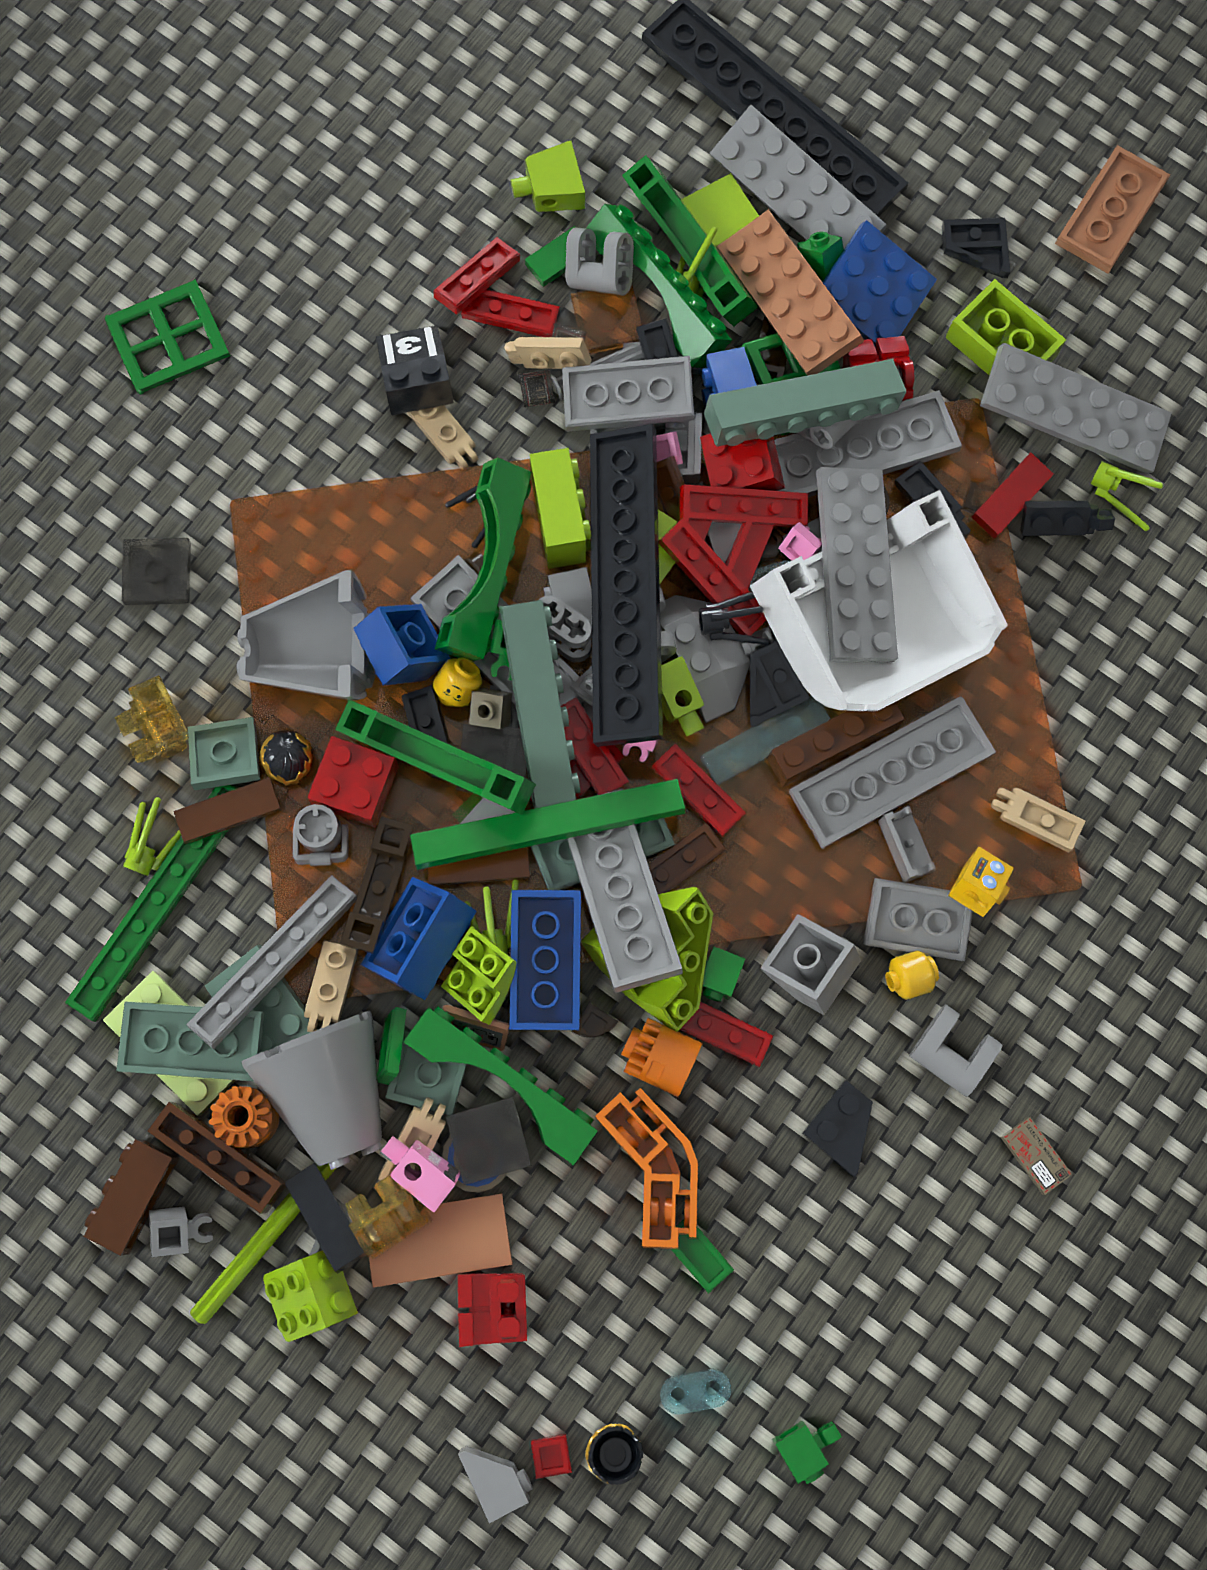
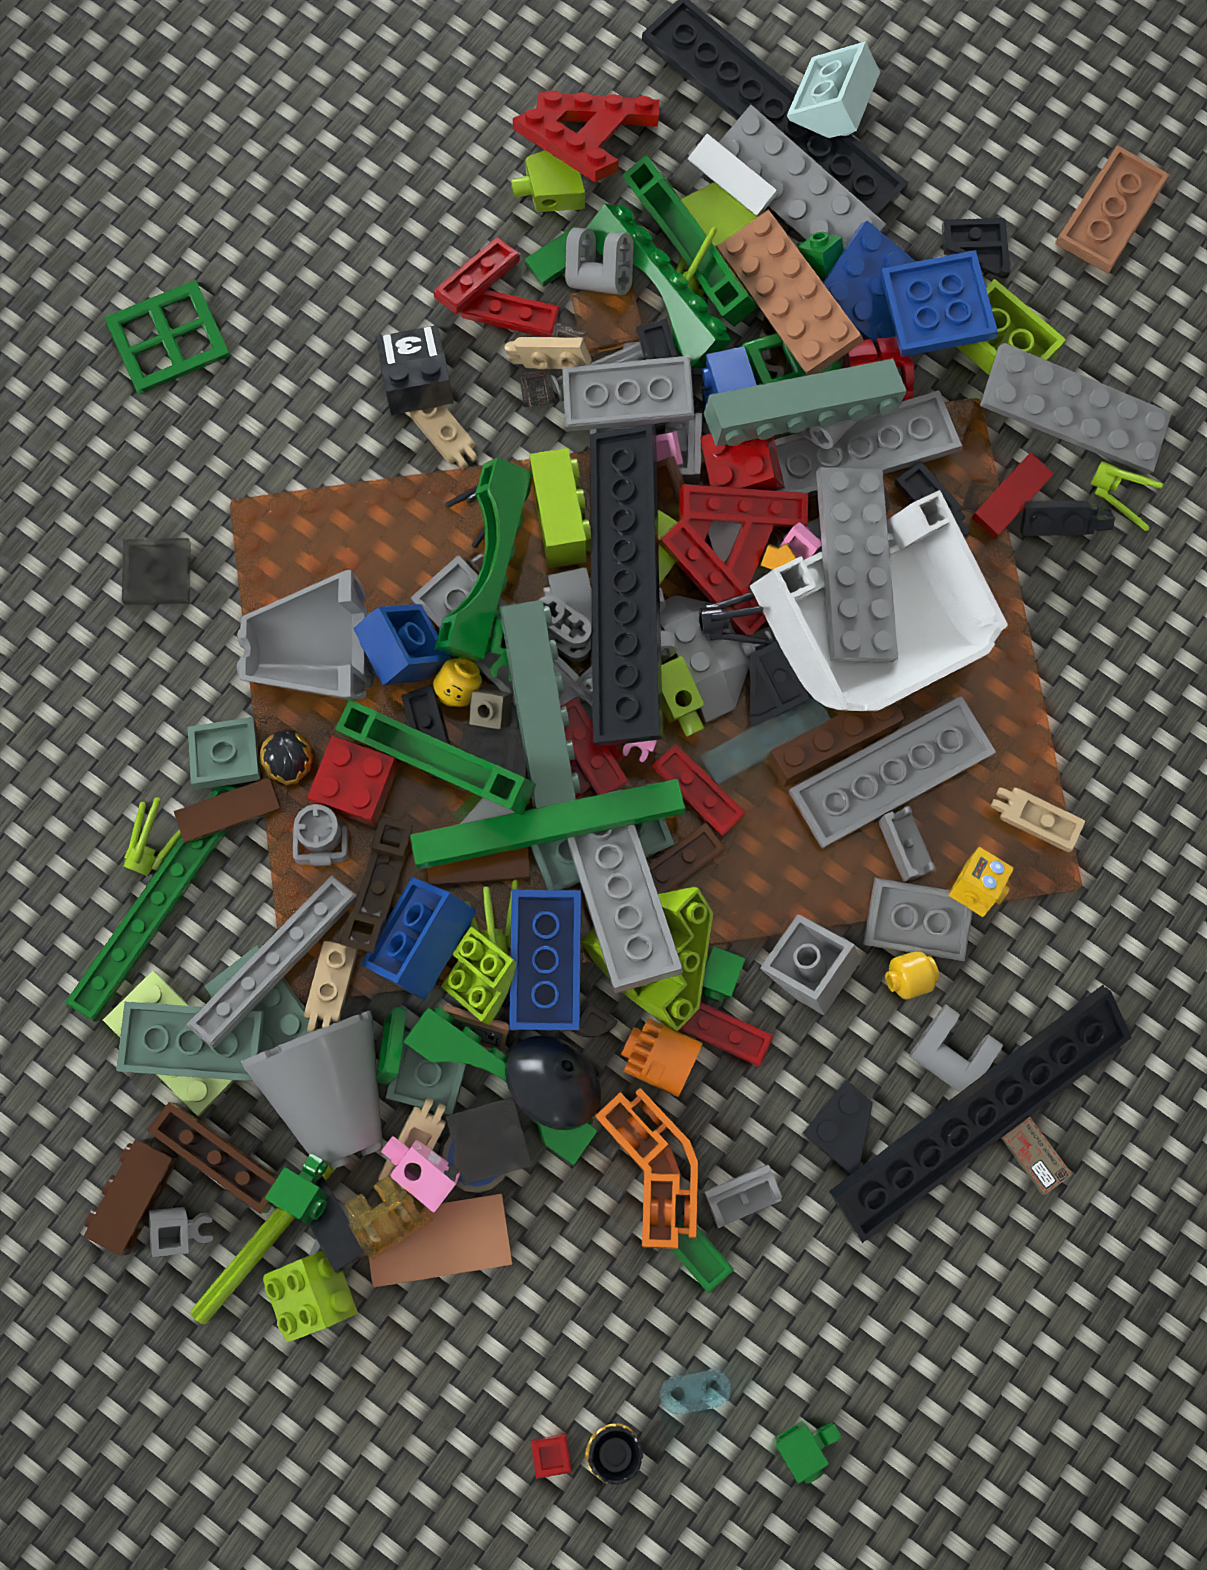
(156, 719): clear yellow hips -> none
(261, 1121): orange gear -> none
(298, 1193): none -> green brick
(487, 1297): red hips -> none
(495, 1482): light grey slope -> none
(553, 1082): none -> black dish
(603, 118): none -> red plate
(732, 175): none -> white tile
(742, 1196): none -> light grey hinge
(776, 557): none -> light orange piece
(835, 91): none -> light aqua slope
(938, 303): none -> blue plate
(981, 1114): none -> black plate

